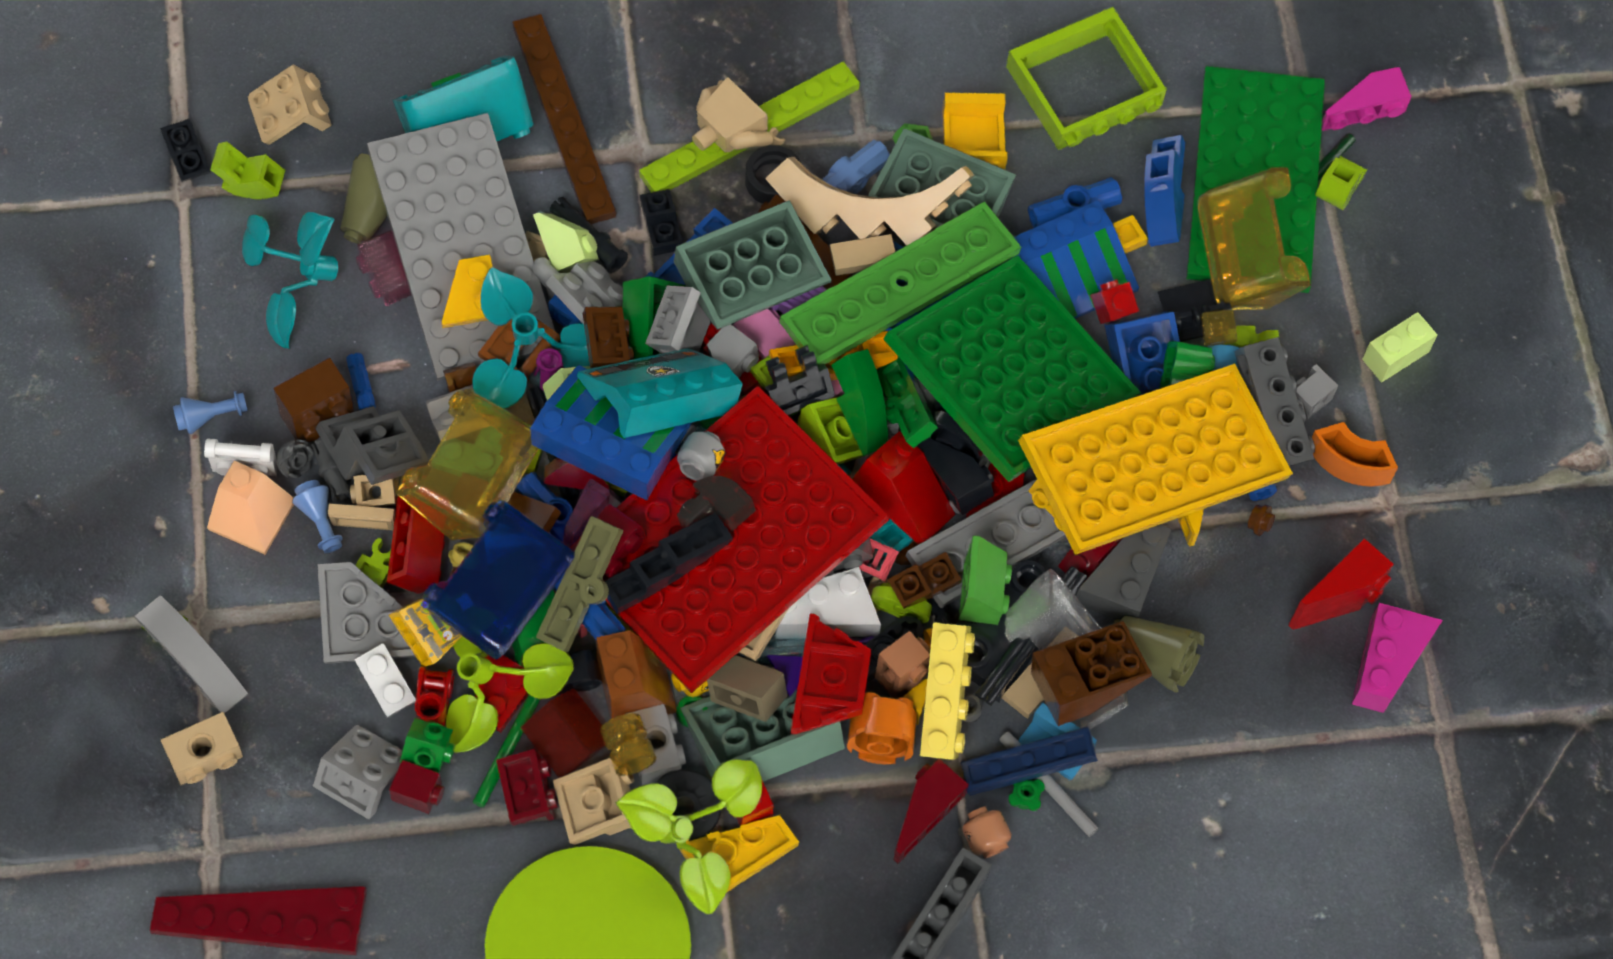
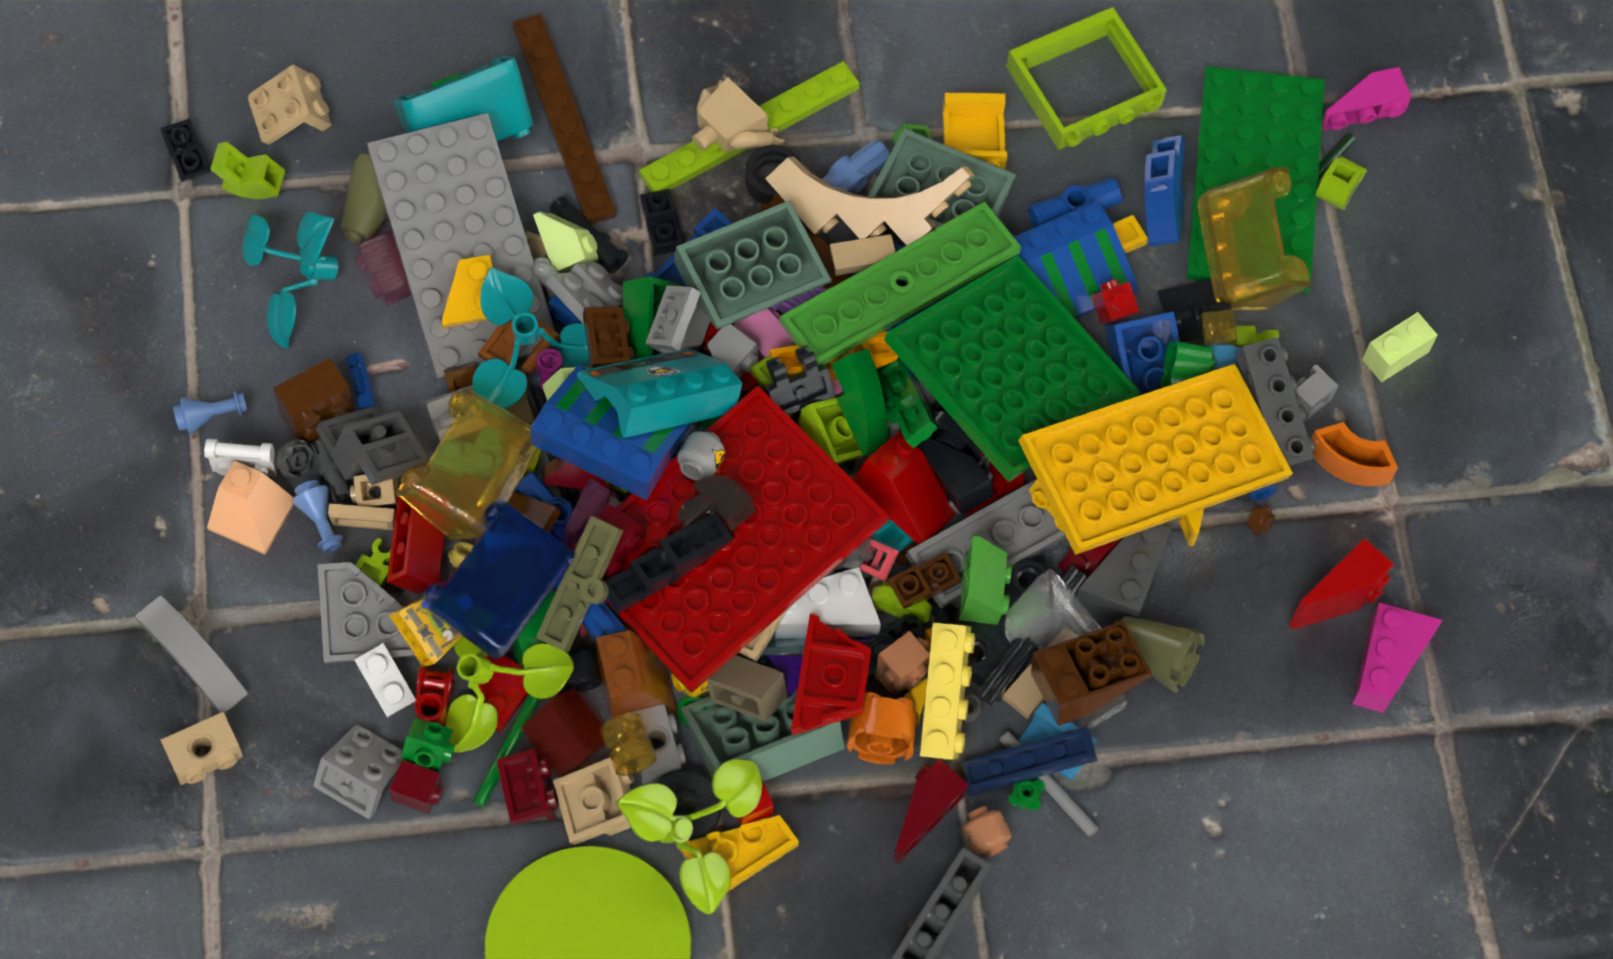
(290, 919): dark red wing -> none

